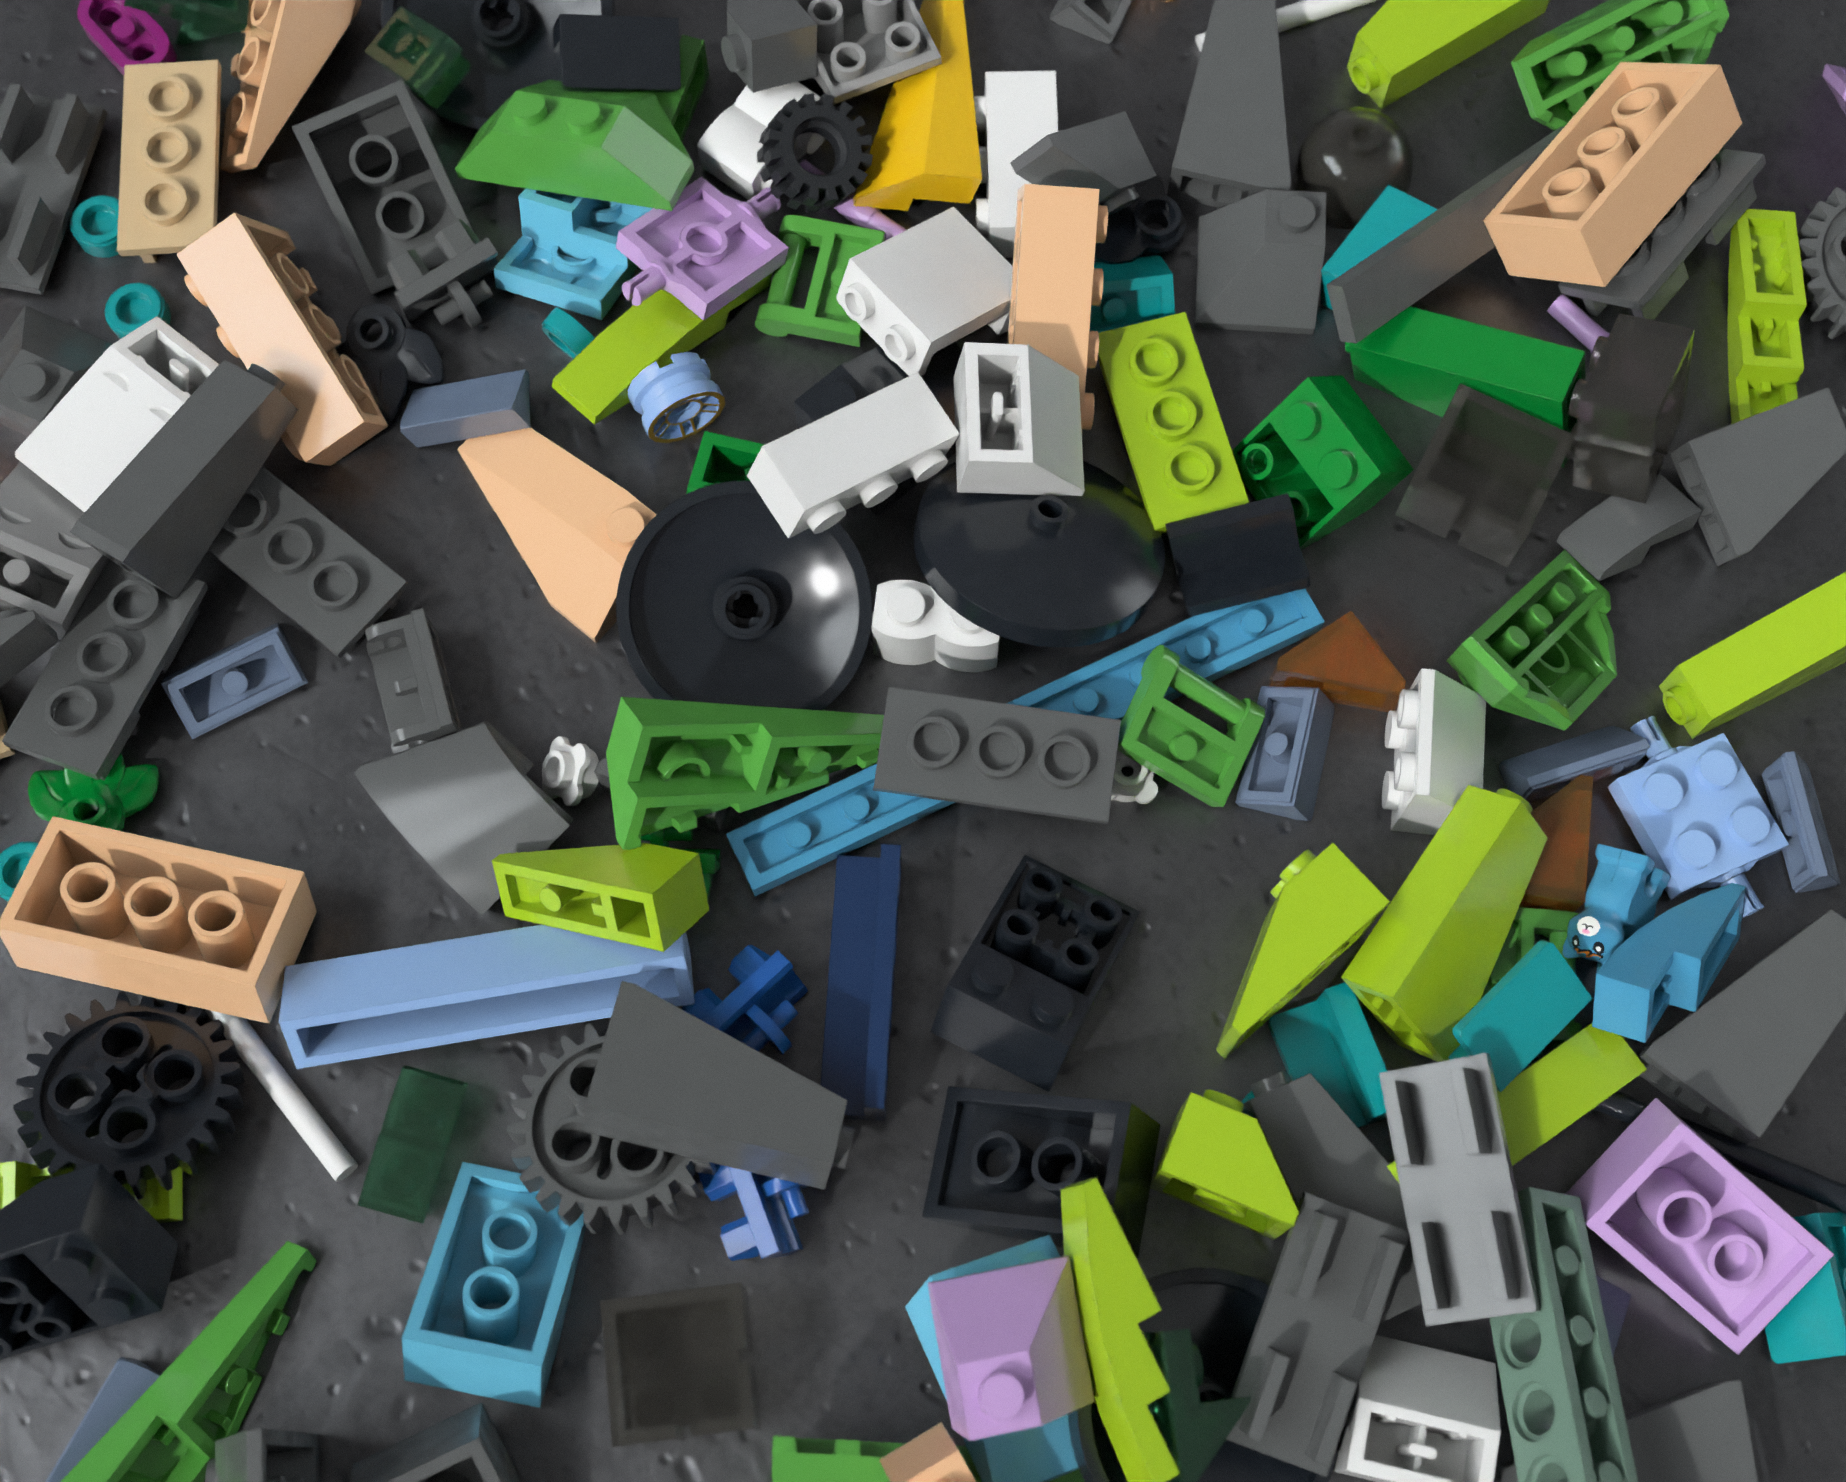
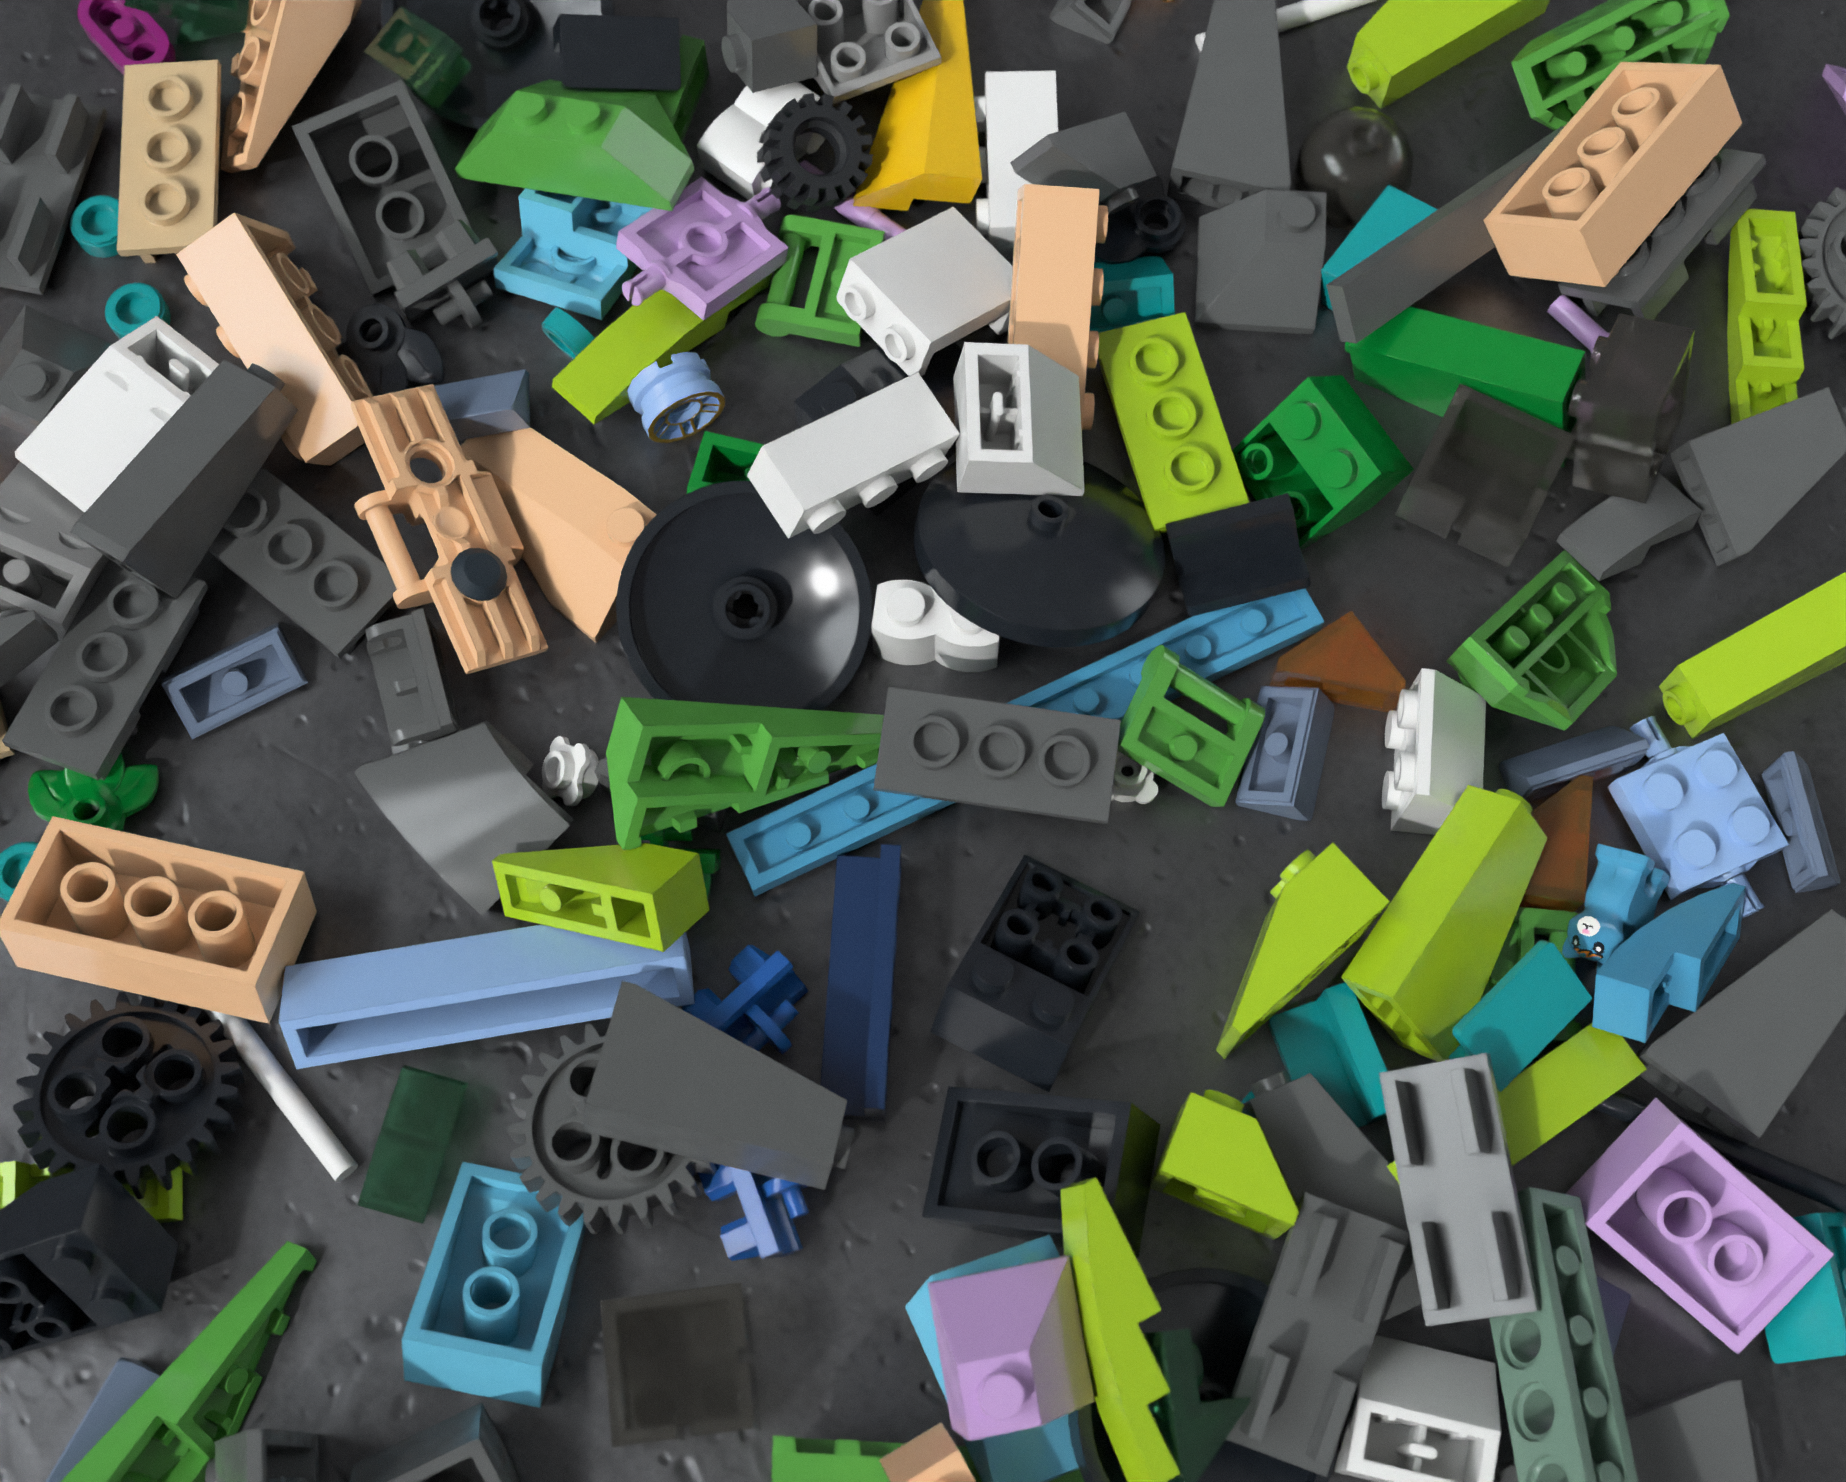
(467, 520): none -> light nougat piece

